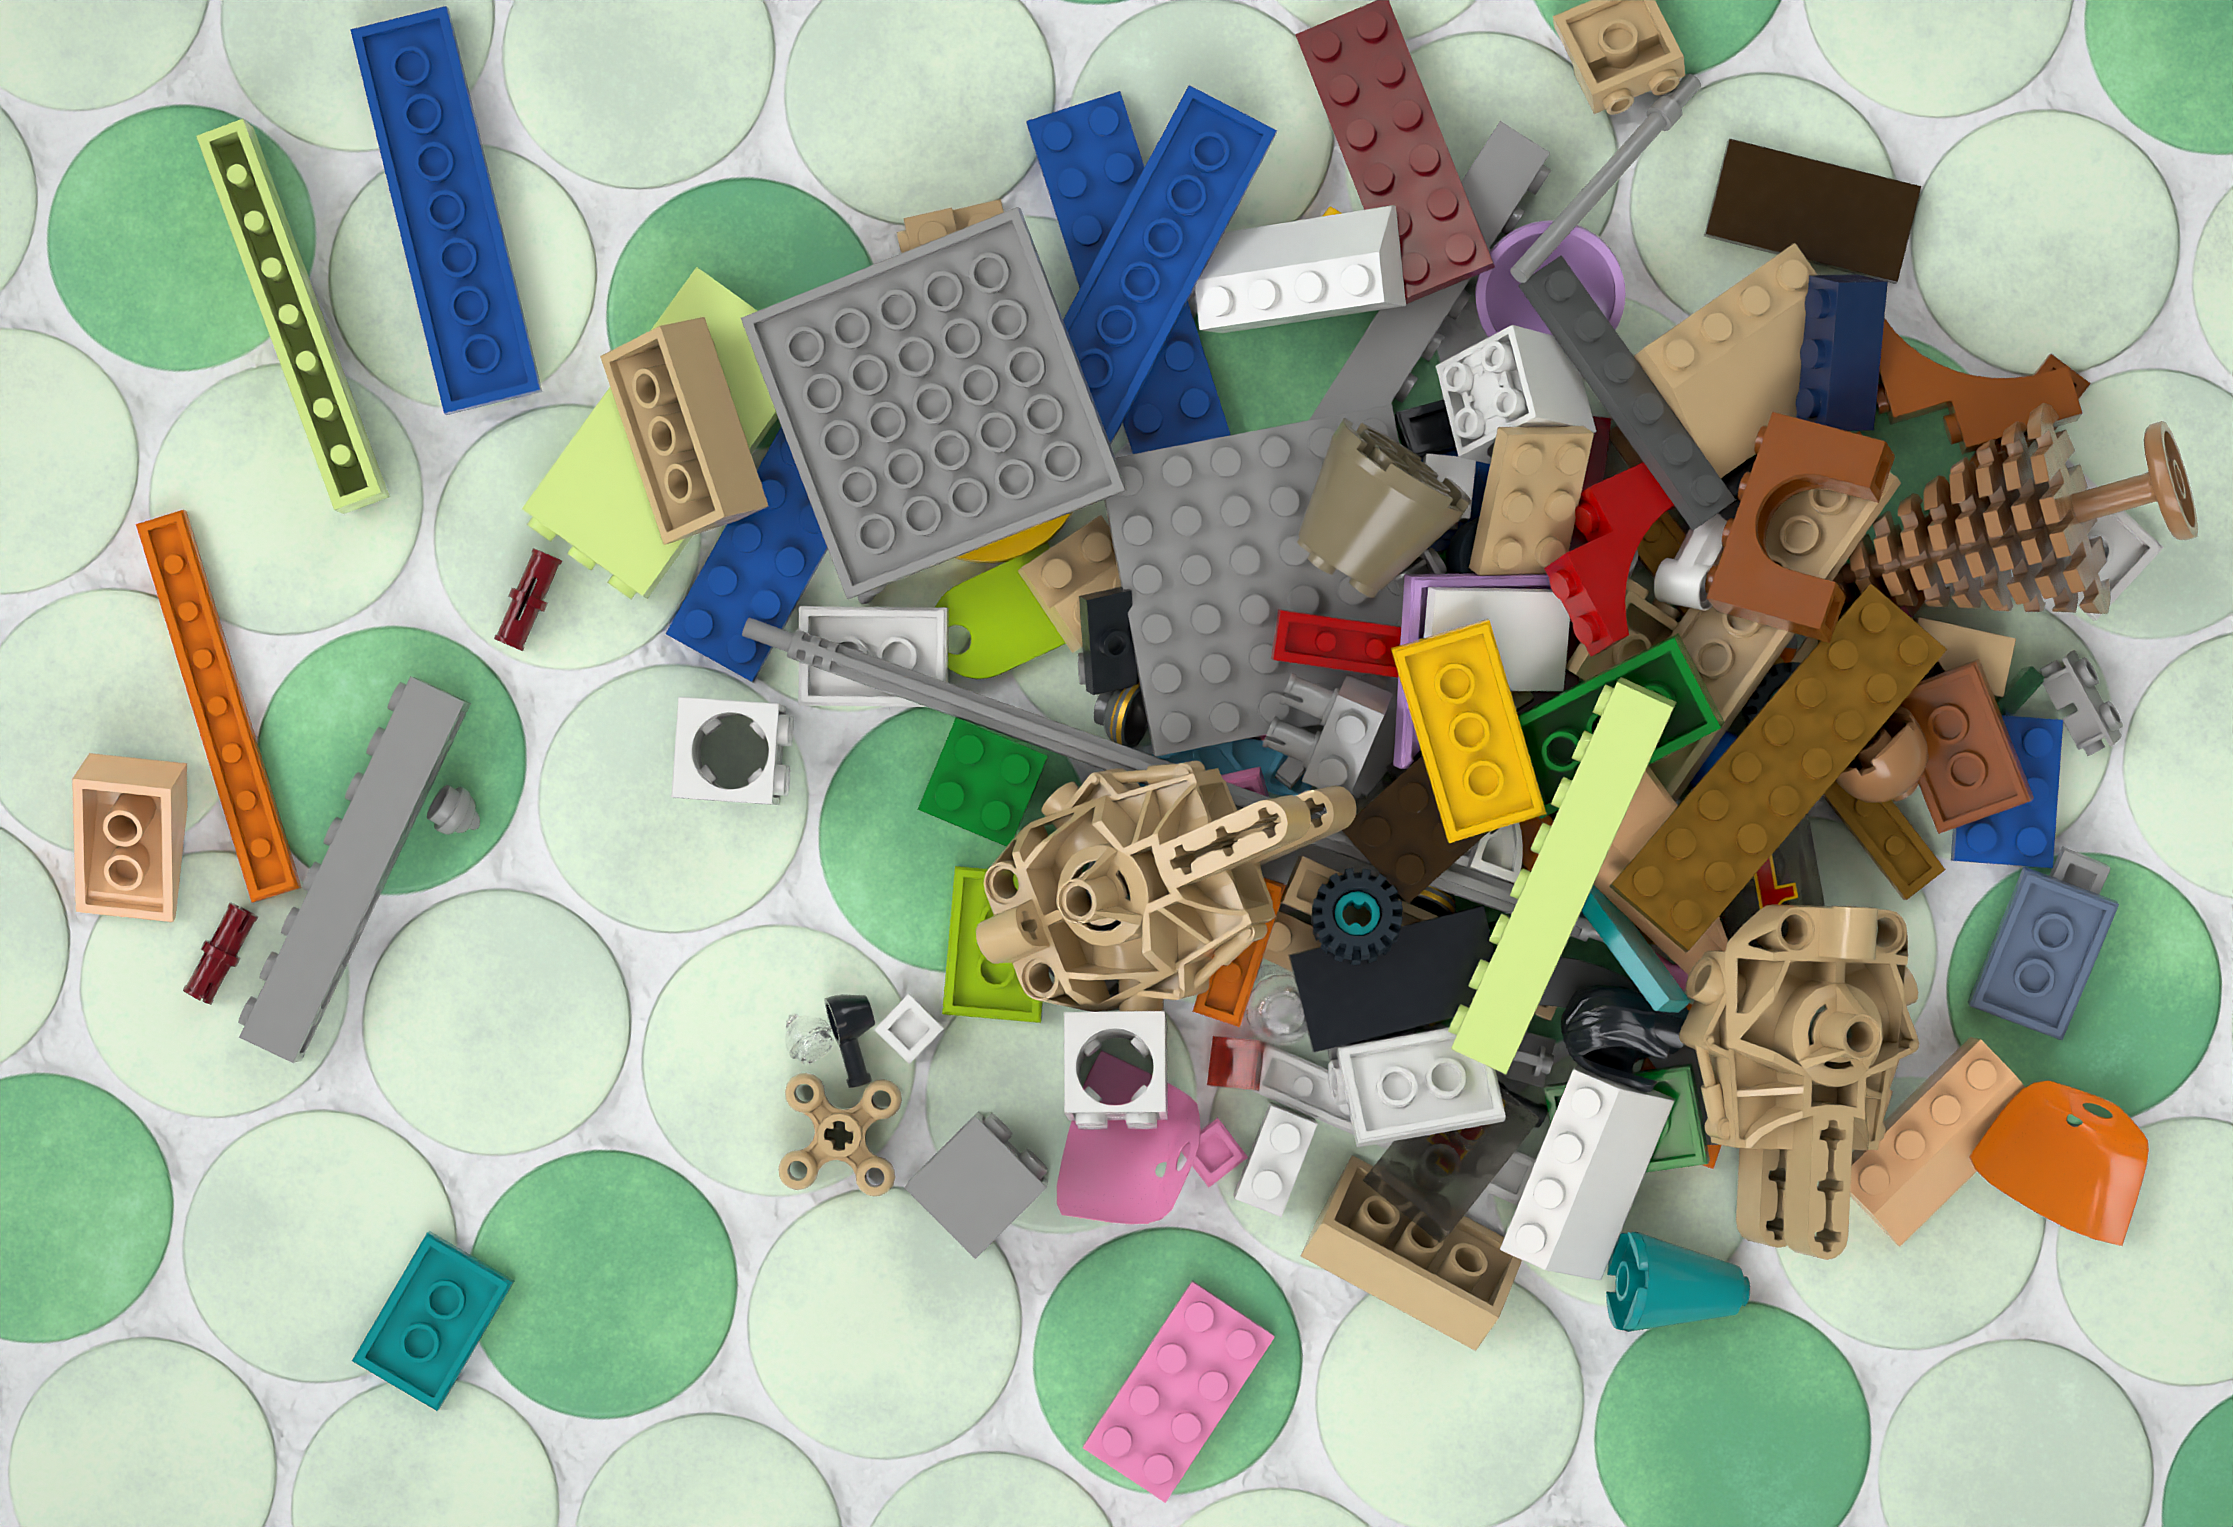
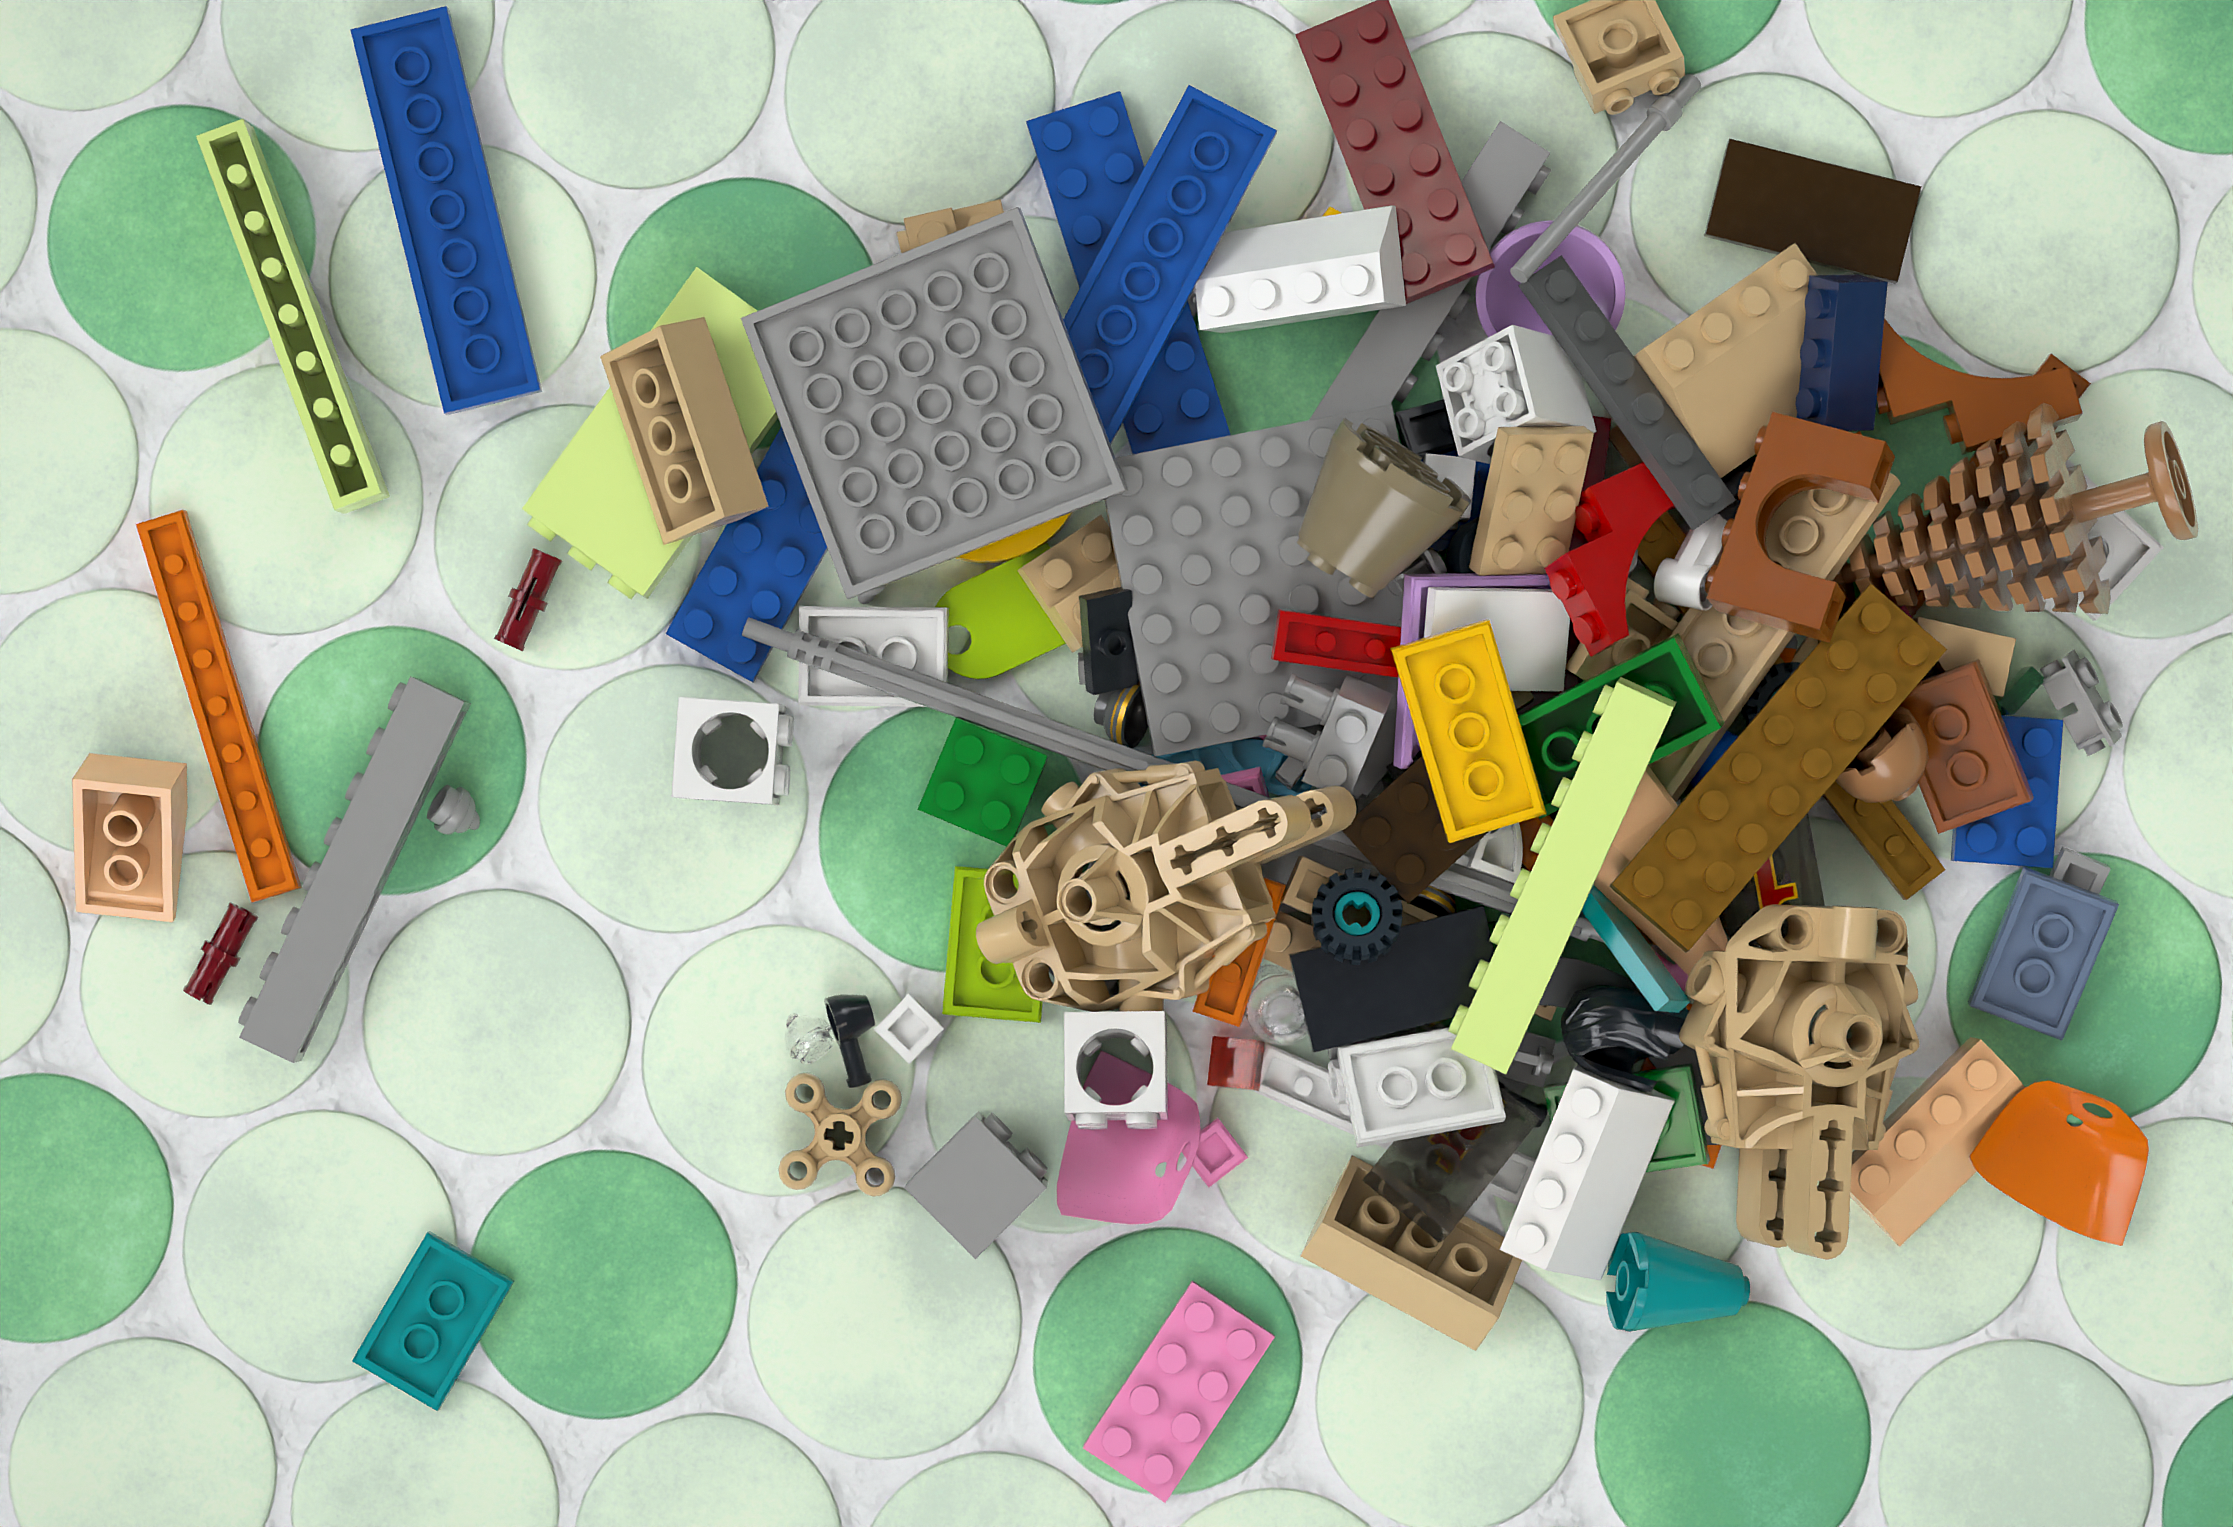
(1275, 1159): white brick -> none

